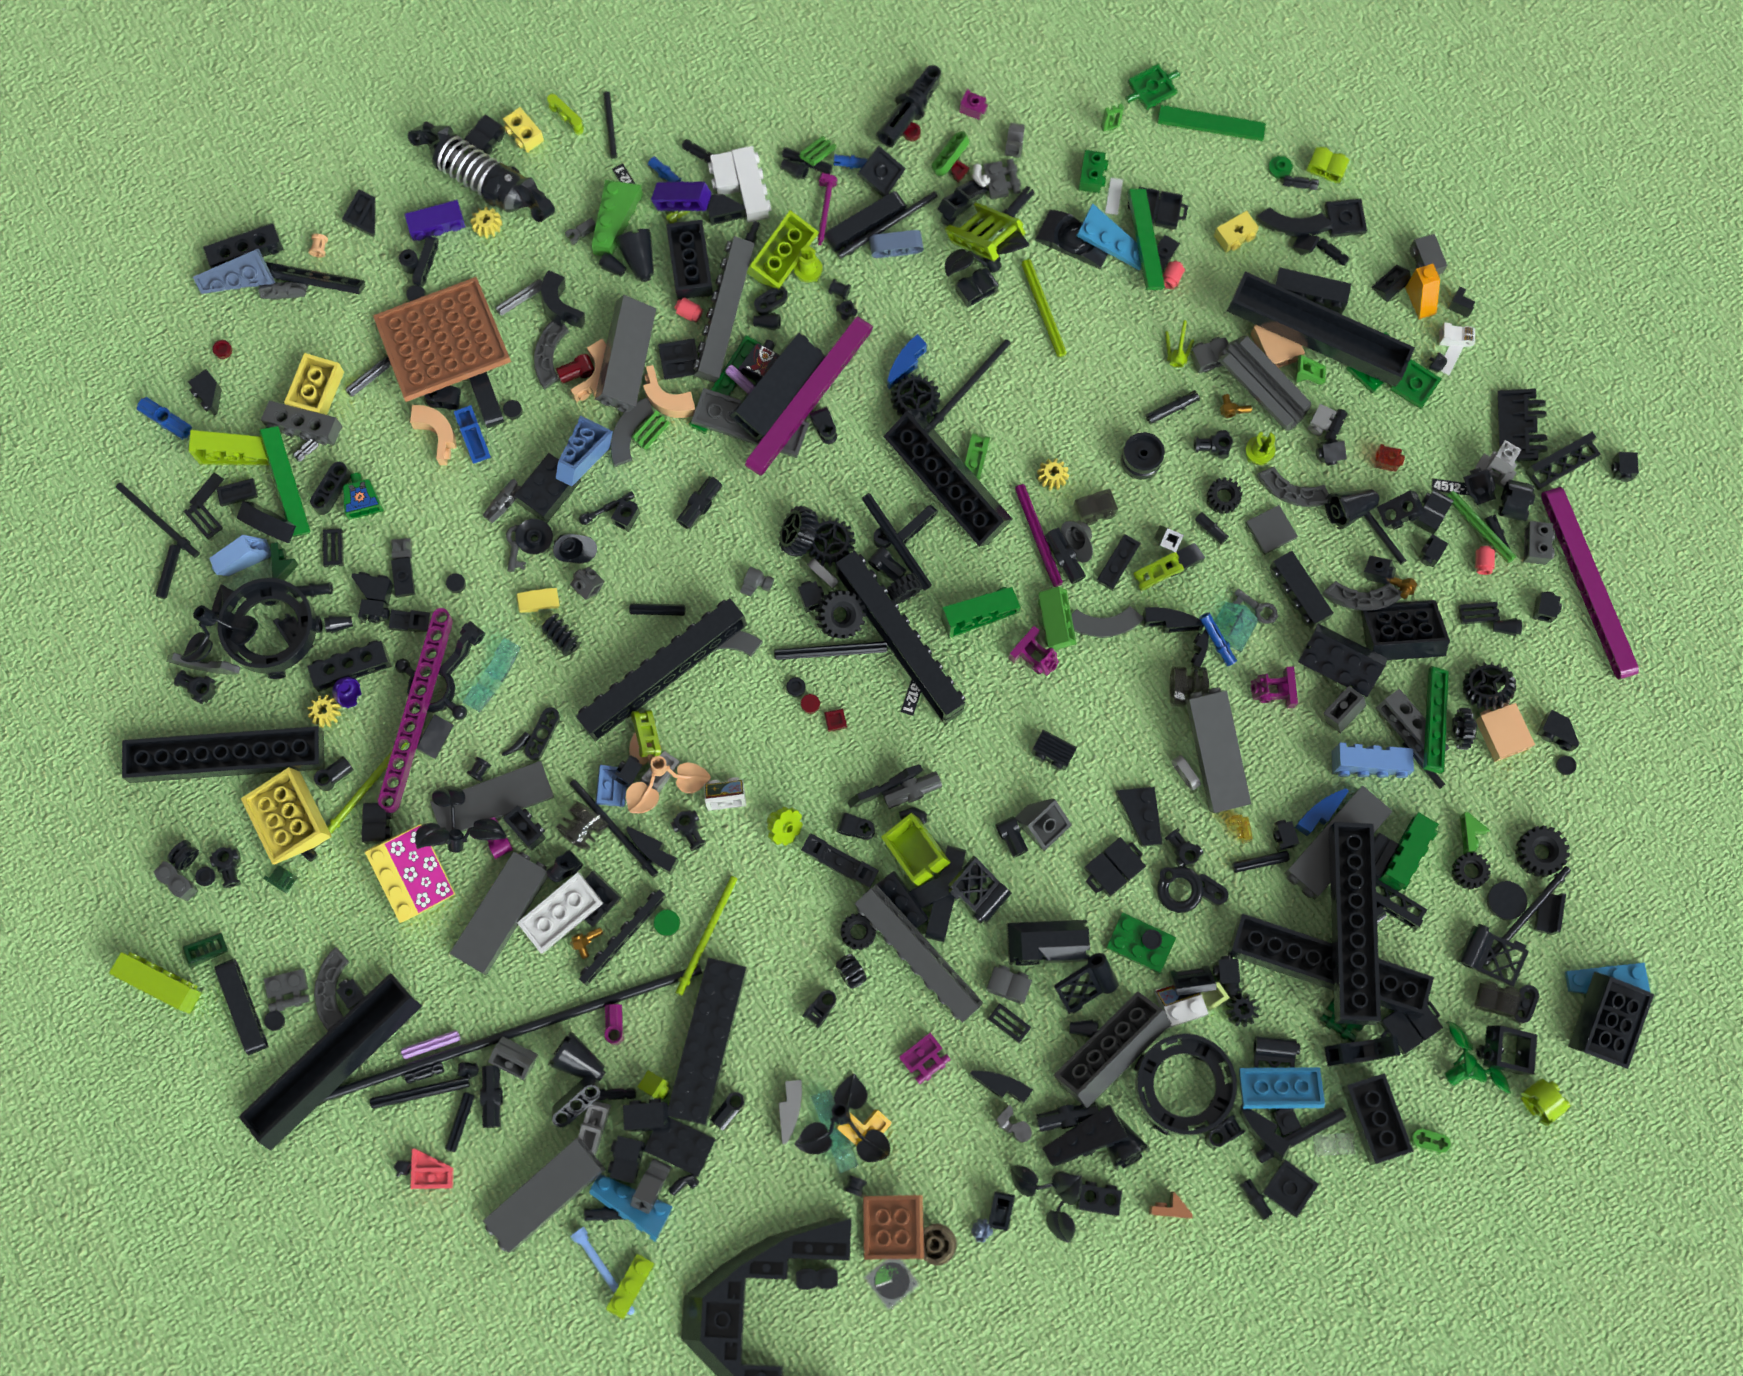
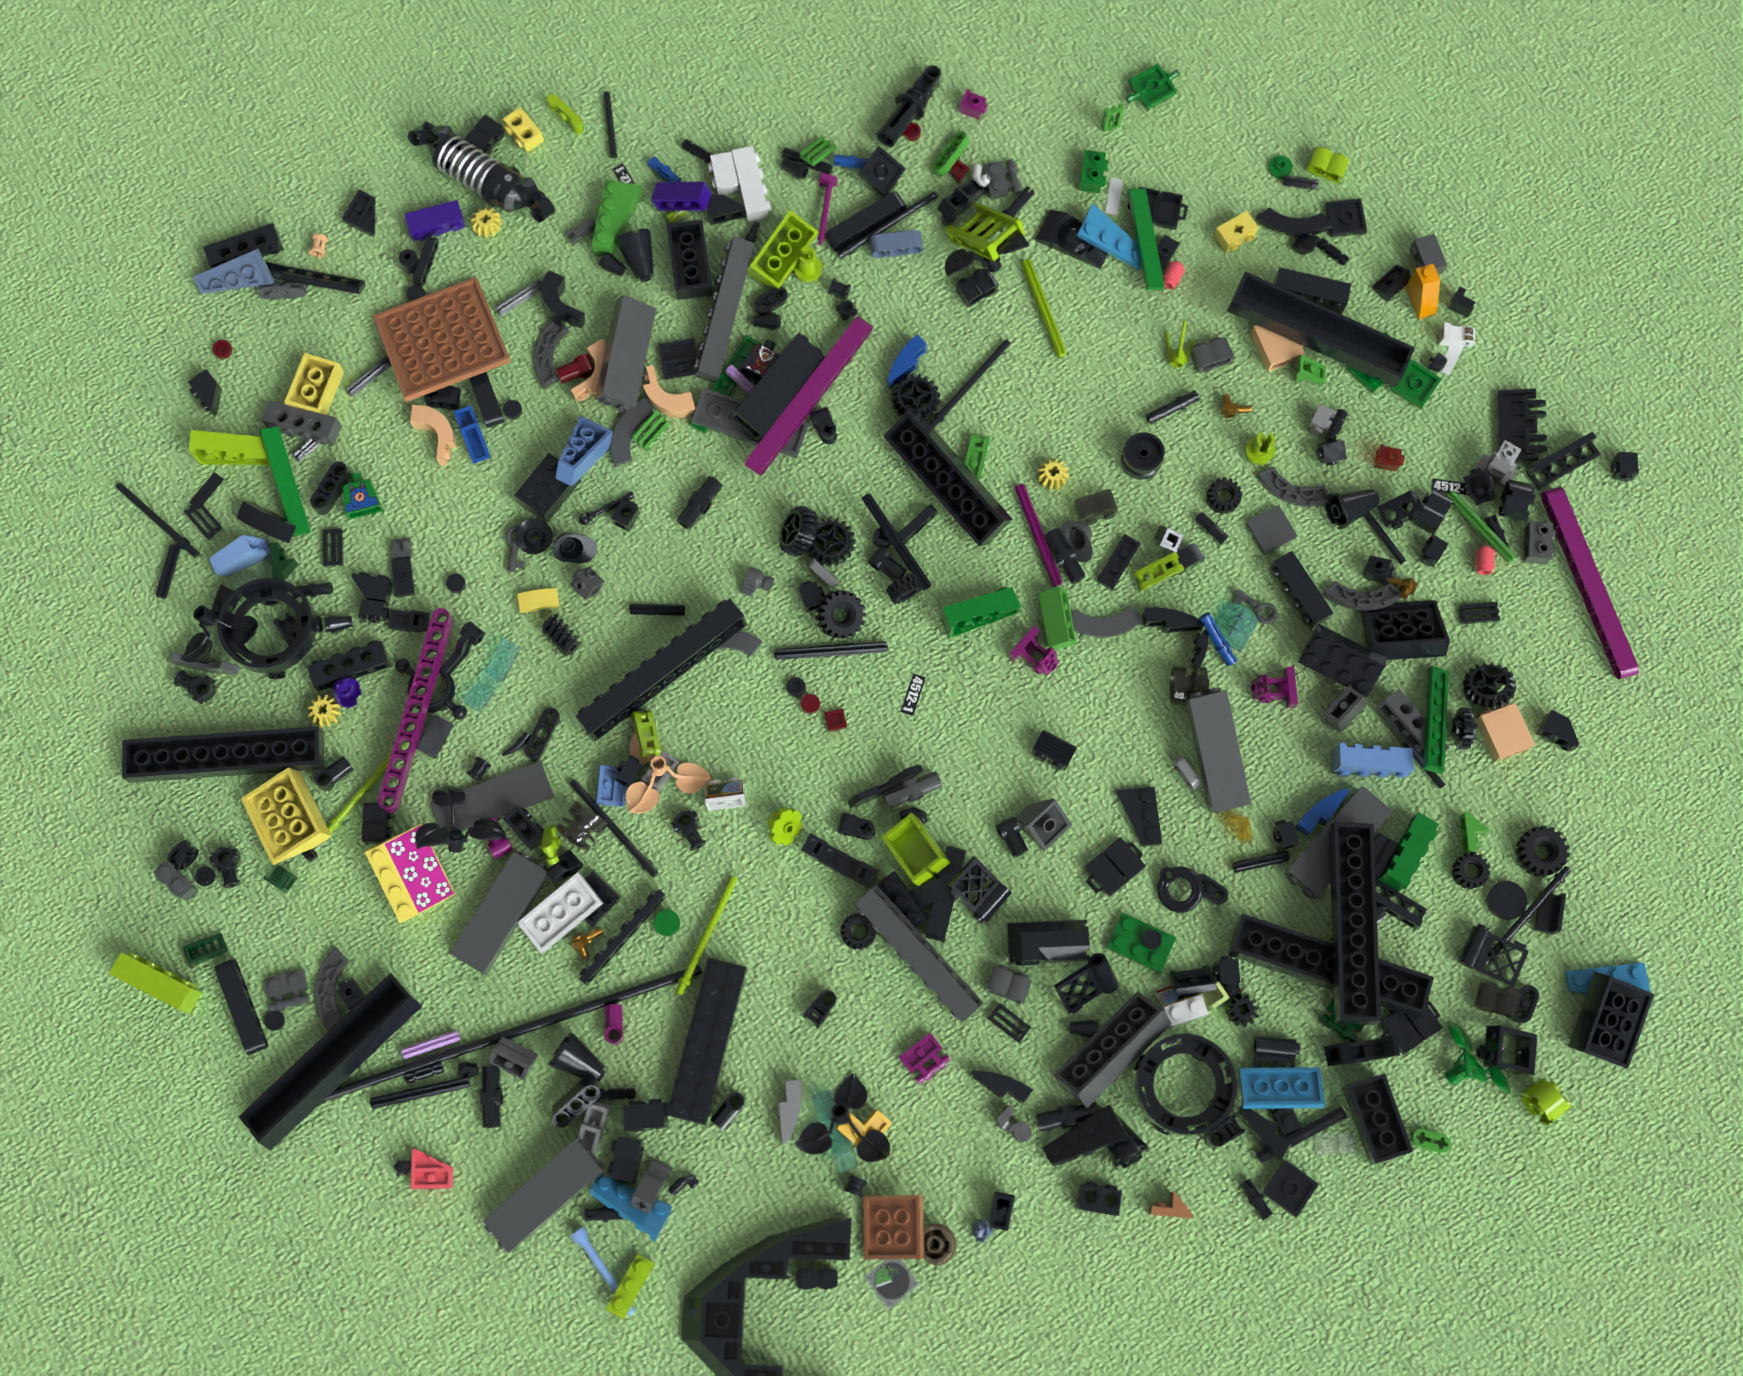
(157, 412): blue piece -> none
(237, 492): black plate -> none
(459, 1122): black axle -> none
(502, 501): dark grey hinge -> none
(550, 844): none -> lime plate
(653, 851): black slope -> none
(654, 1085): lime slope -> none
(680, 1146): black plate -> none
(688, 310): coral brick -> none
(851, 971): black gear -> none
(900, 638): black piece -> none
(1015, 140): flat silver leg -> none
(1066, 1186): black plant -> none
(1182, 847): black connector -> none
(1211, 123): green tile -> none
(1212, 444): black connector -> none
(1265, 382): dark grey piece -> none
(1508, 626): black cone -> none
(1547, 607): black brick -> none
(1566, 765): black piece -> none

